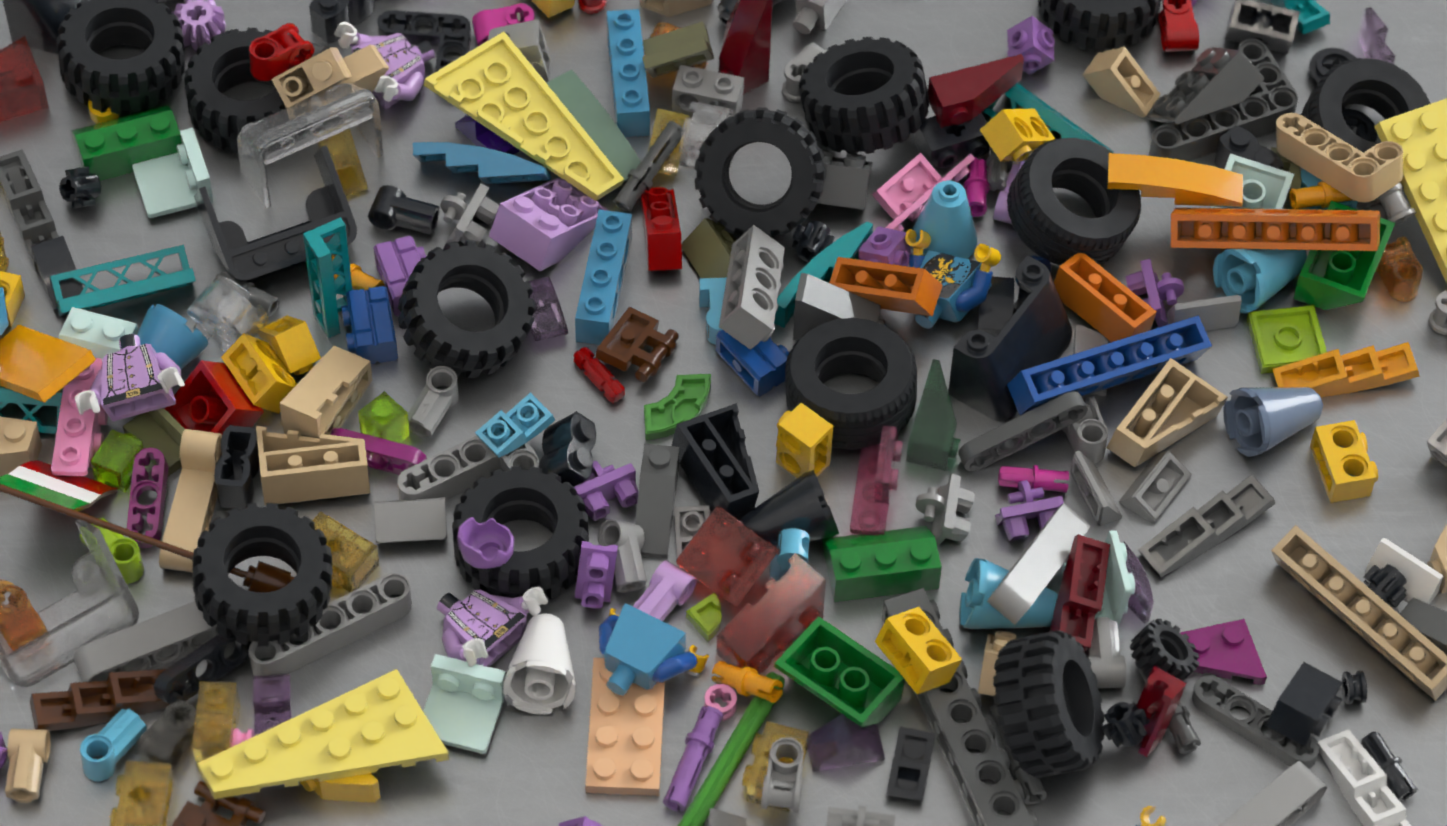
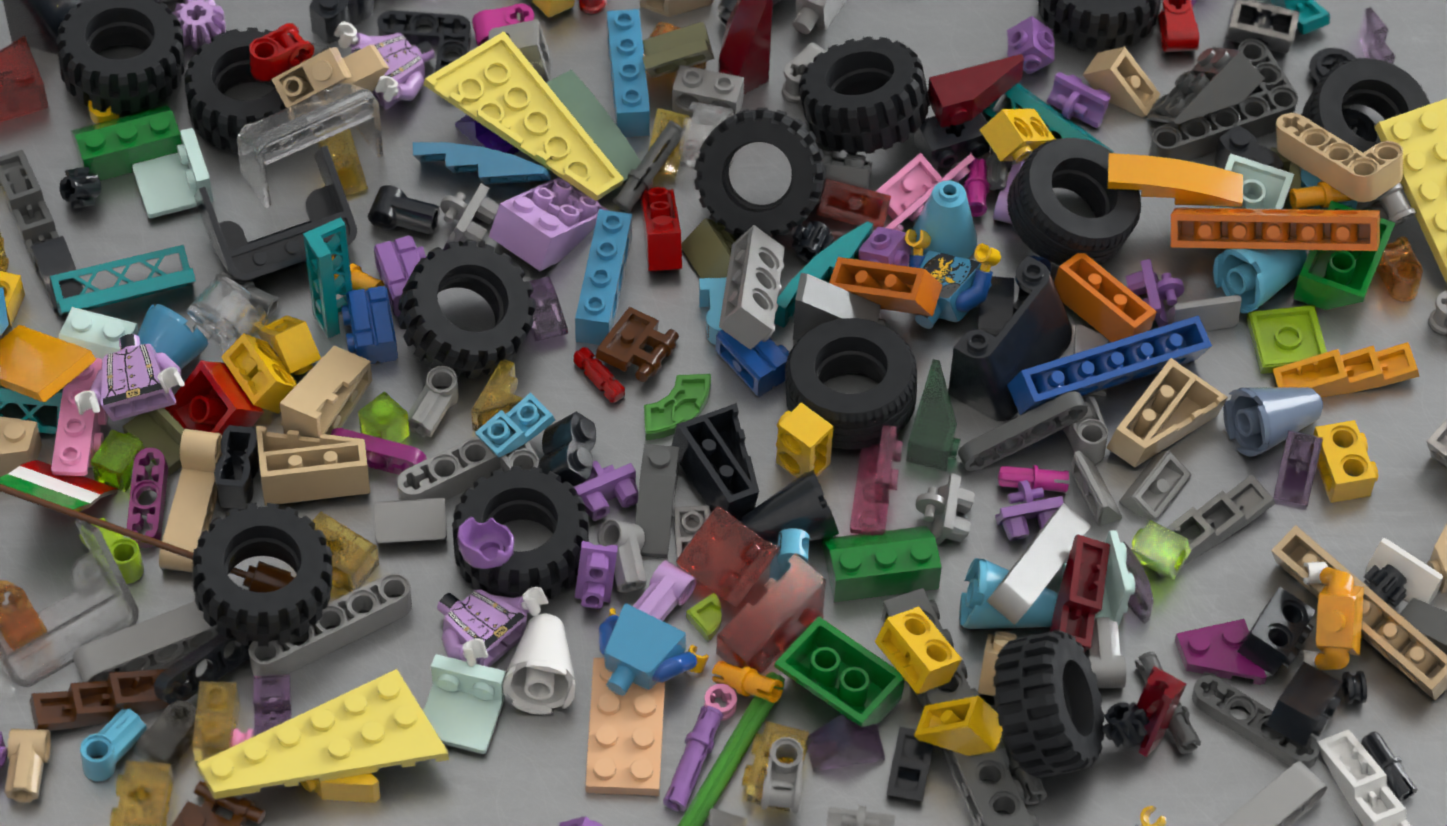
(496, 395): none -> clear yellow slope
(853, 204): none -> clear red slope
(960, 726): none -> yellow slope
(1078, 99): none -> medium lavender hips
(1160, 549): none -> clear neon green brick
(1165, 648): black tyre -> none
(1277, 631): none -> black brick
(1297, 467): none -> clear purple slope
(1337, 617): none -> light orange torso

